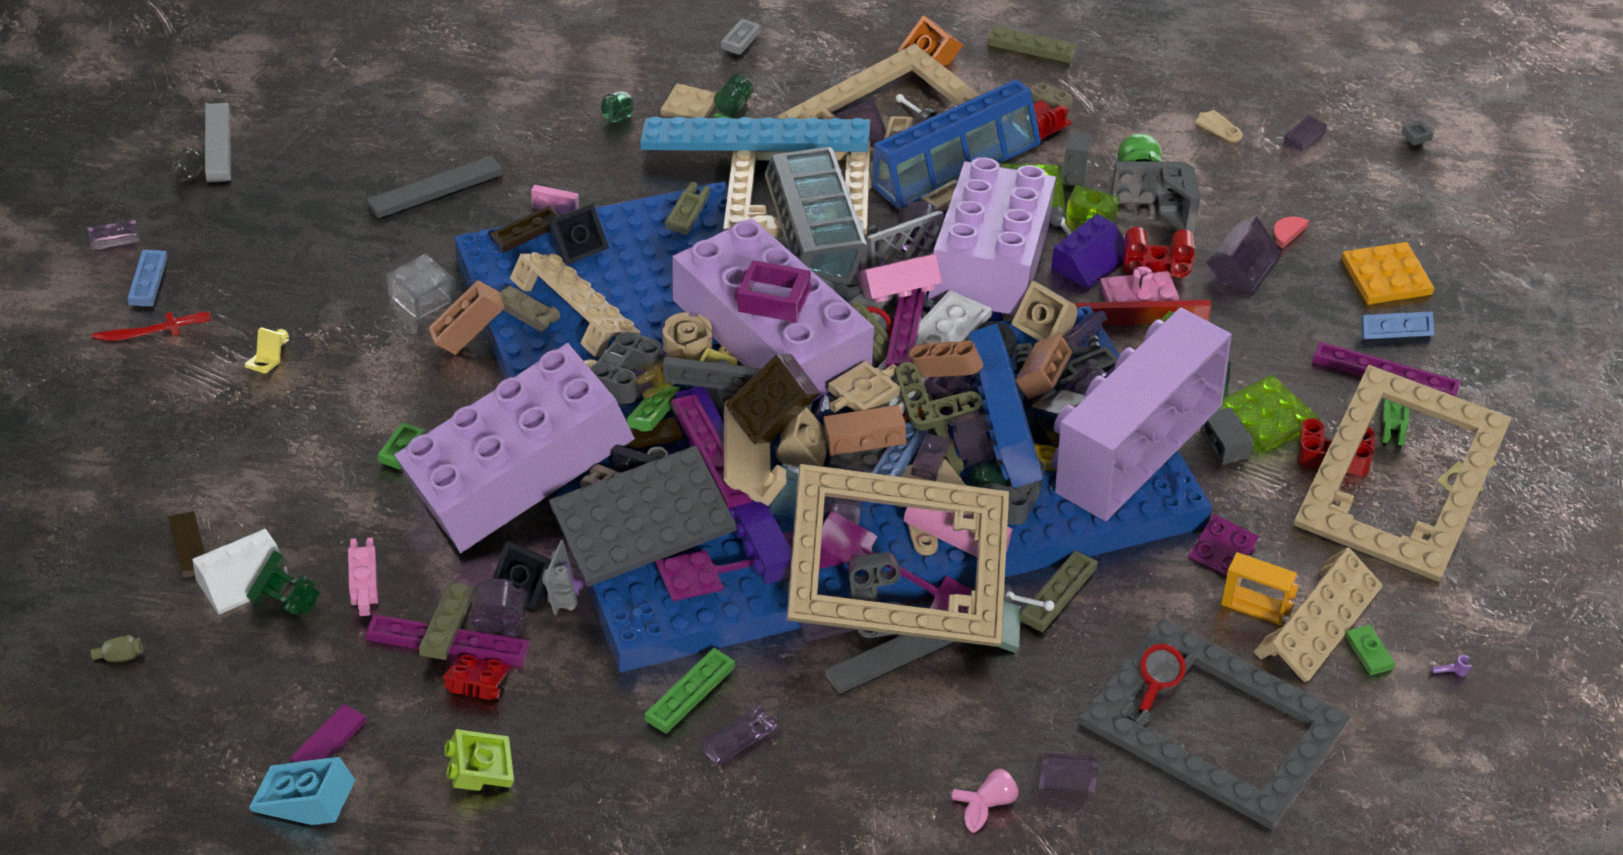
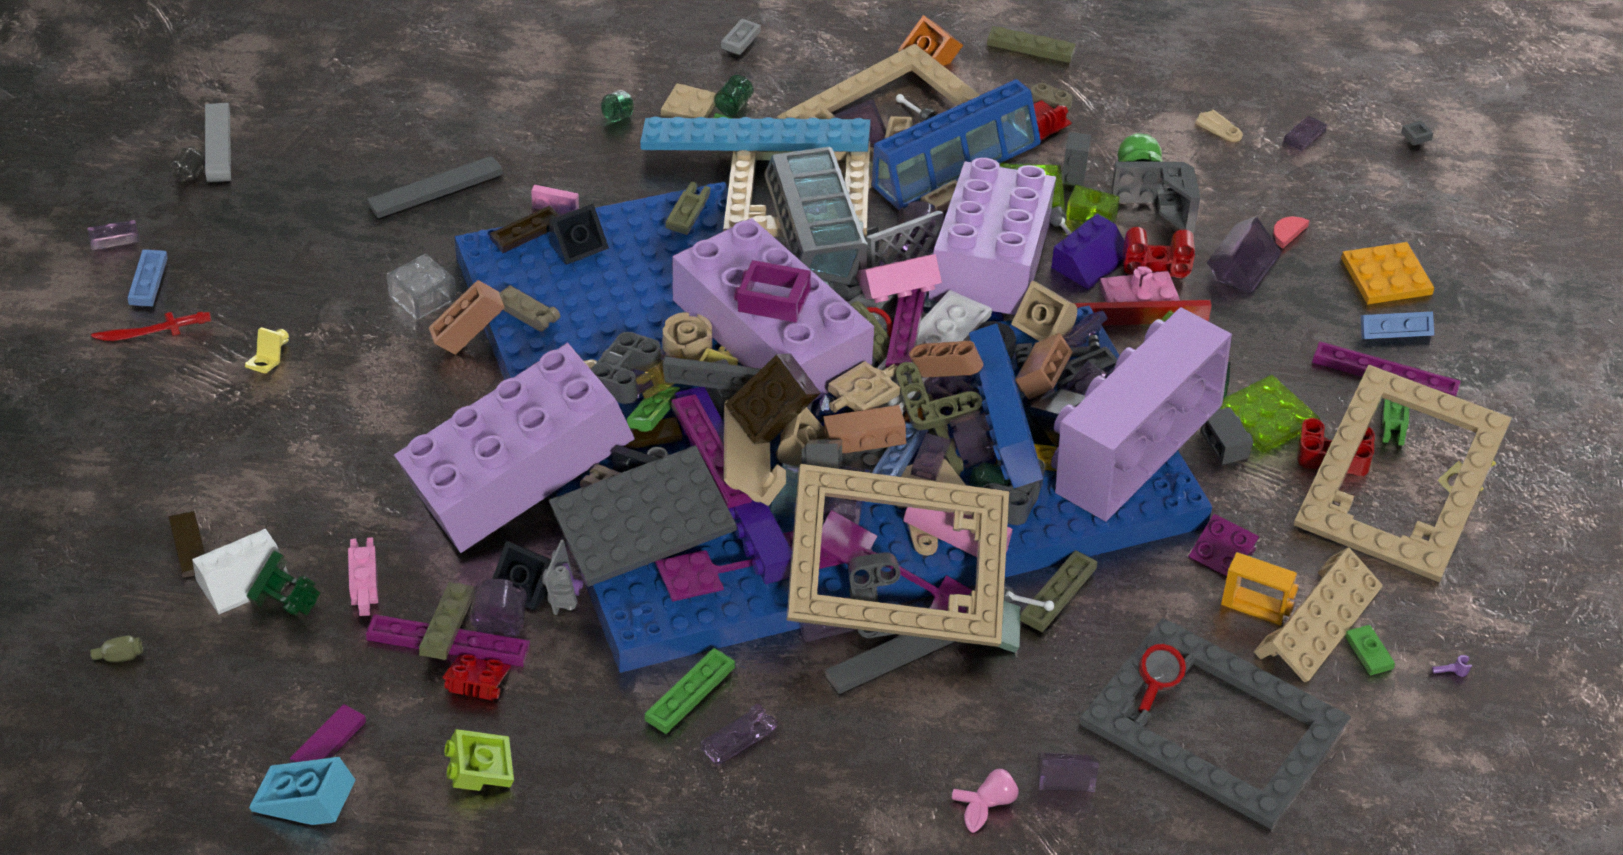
(399, 440): bright green plate -> none
(603, 317): tan bracket -> none
(823, 453): none -> dark grey brick

